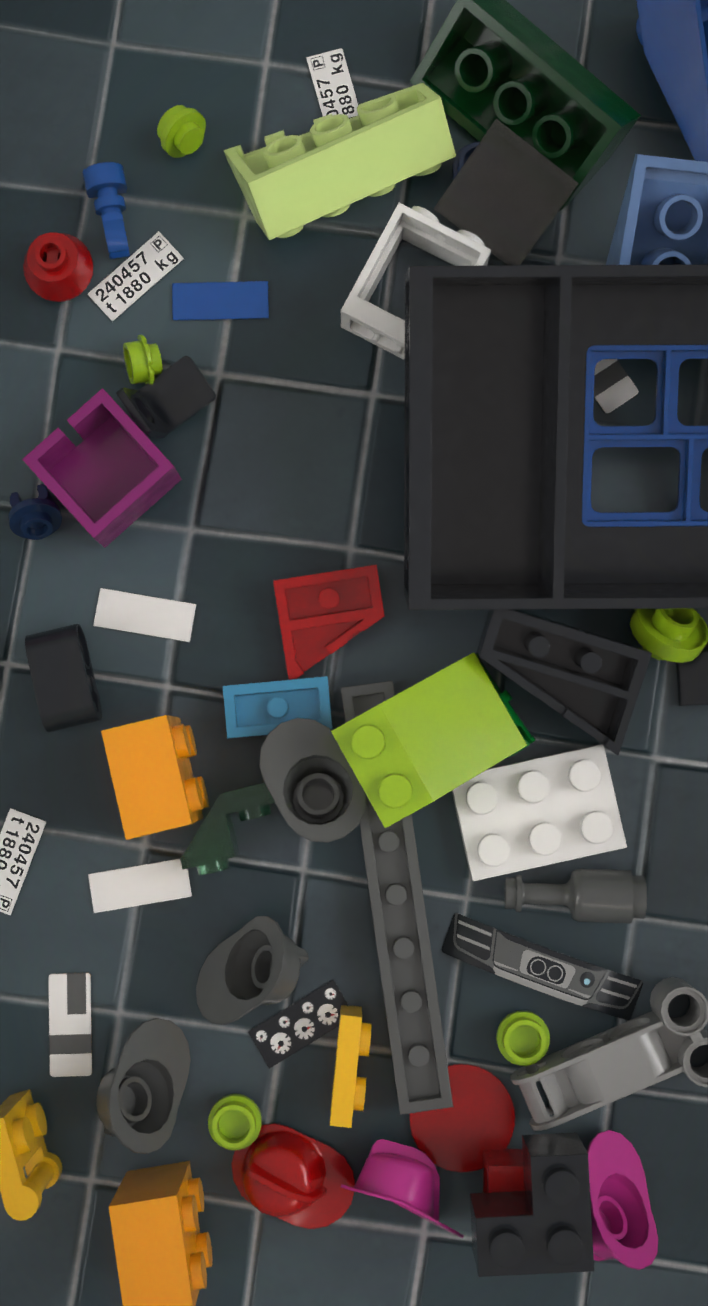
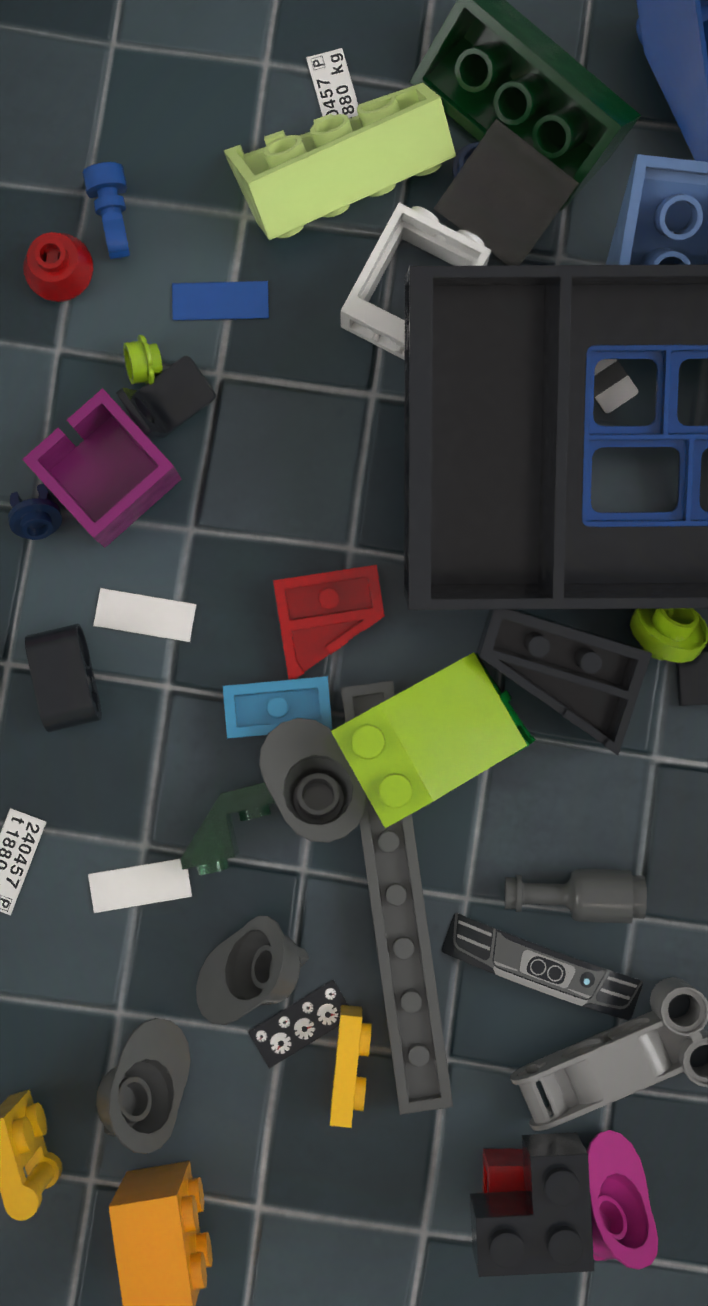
(70, 1024): white sticker -> none
(135, 276): white sticker -> none
(154, 775): light orange brick -> none
(181, 131): lime plate -> none
(234, 1122): lime plate -> none
(293, 1177): red piece -> none
(403, 1177): dark pink piece -> none
(477, 1122): red piece -> none
(523, 1038): lime plate -> none
(538, 813): white plate -> none

